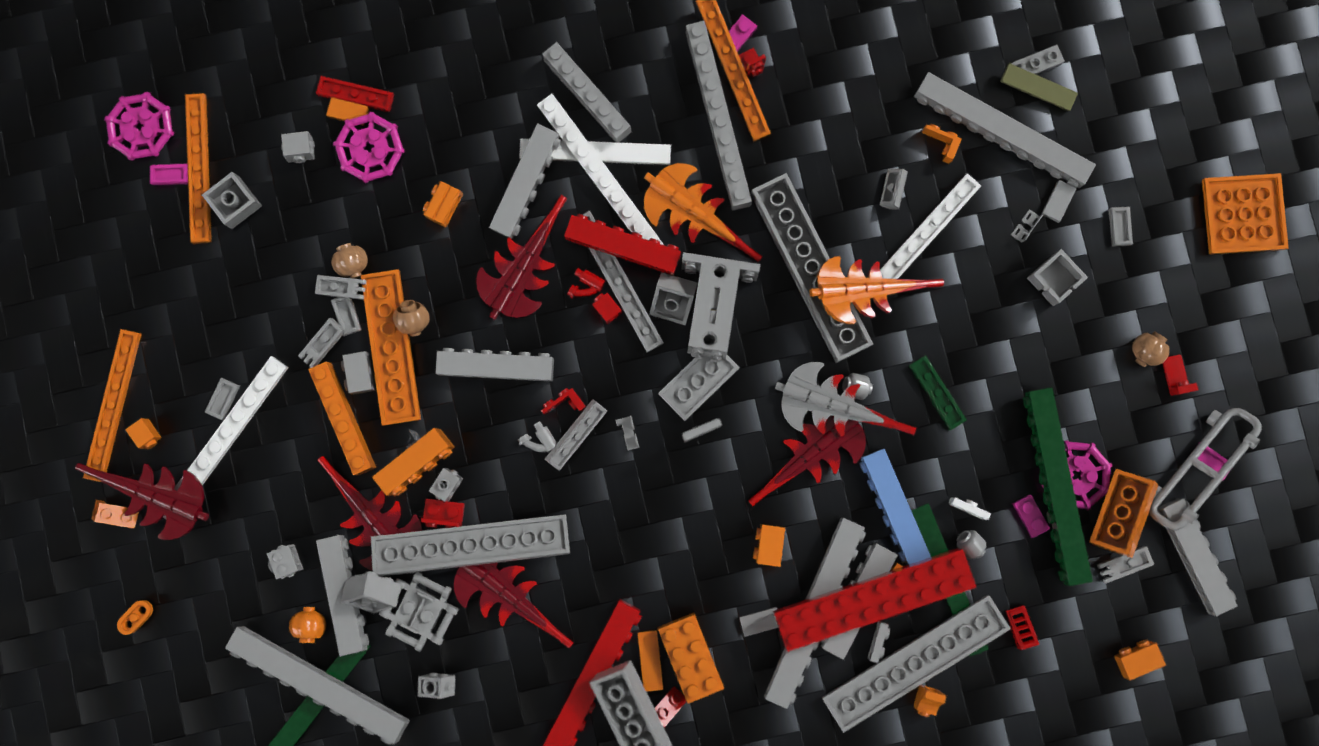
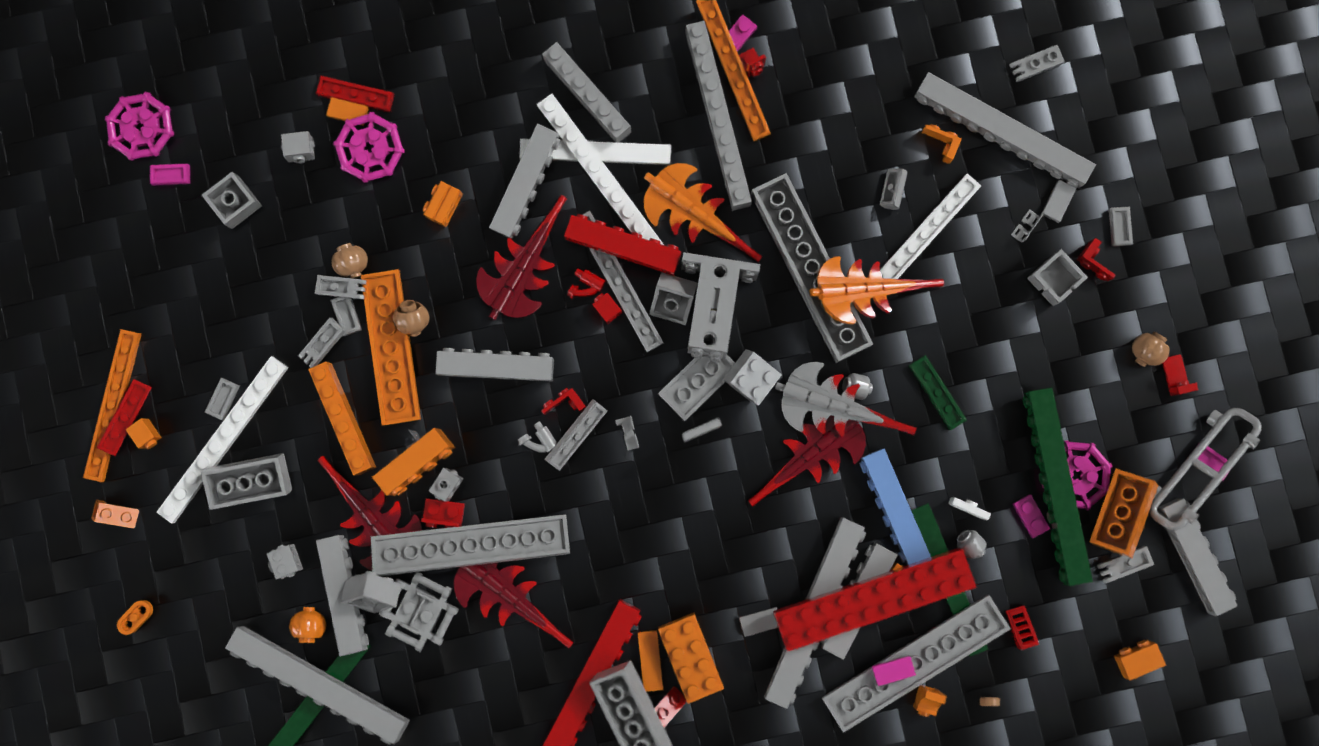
(124, 417): none -> red tile
(179, 506): dark red animal -> none
(198, 167): orange tile -> none
(246, 481): none -> light grey brick
(358, 373): light grey brick -> none
(436, 685): light grey head -> none
(752, 377): none -> light grey brick
(769, 545): orange brick -> none
(877, 650): light grey plate -> none
(893, 670): none -> dark pink tile
(990, 701): none -> medium nougat tile
(1039, 87): olive tile -> none
(1087, 262): none -> red bracket
(1245, 213): orange plate -> none

